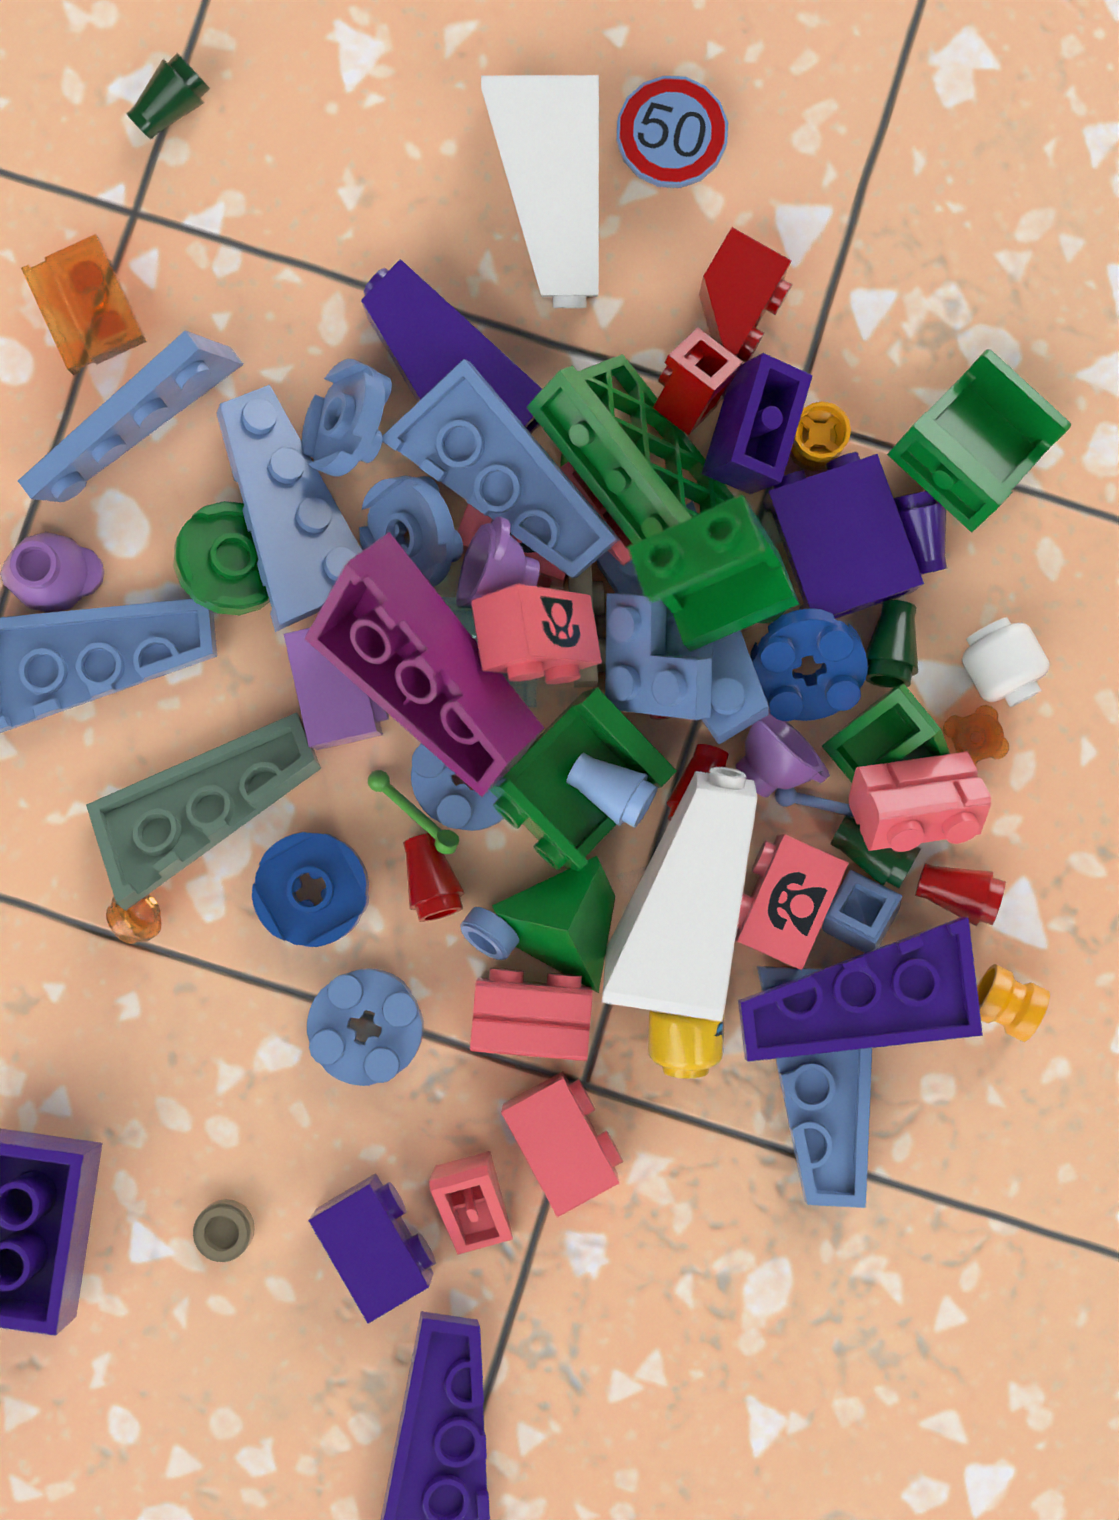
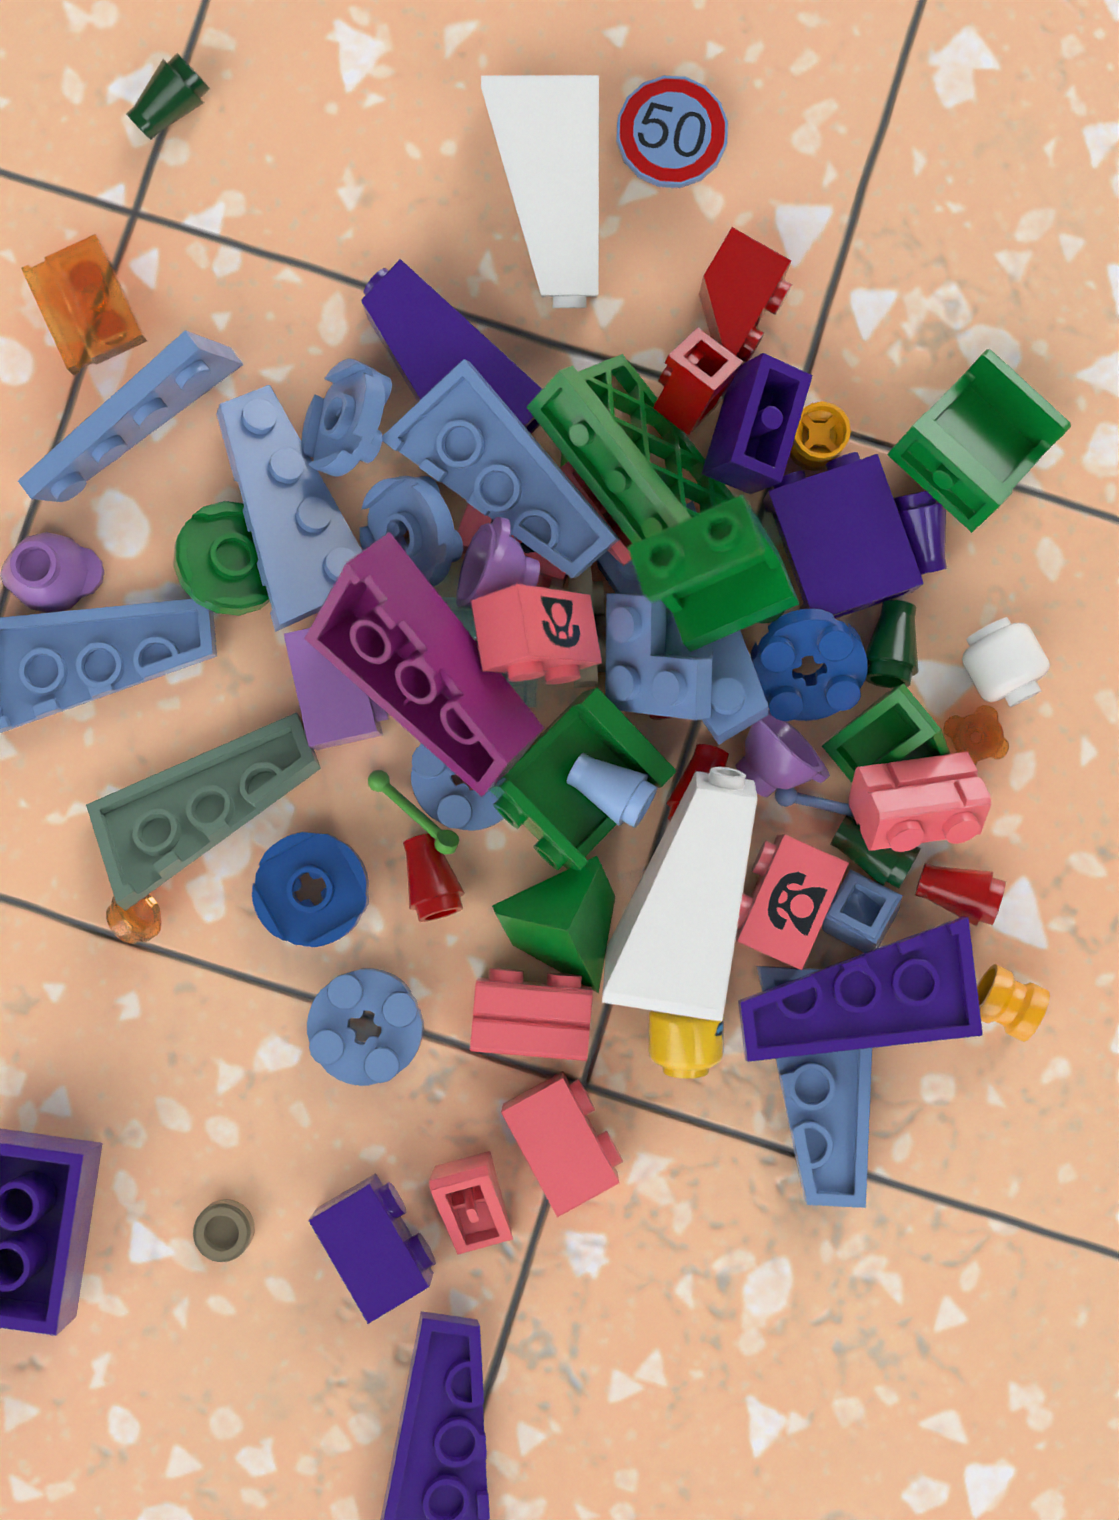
(489, 933): medium blue tile -> none

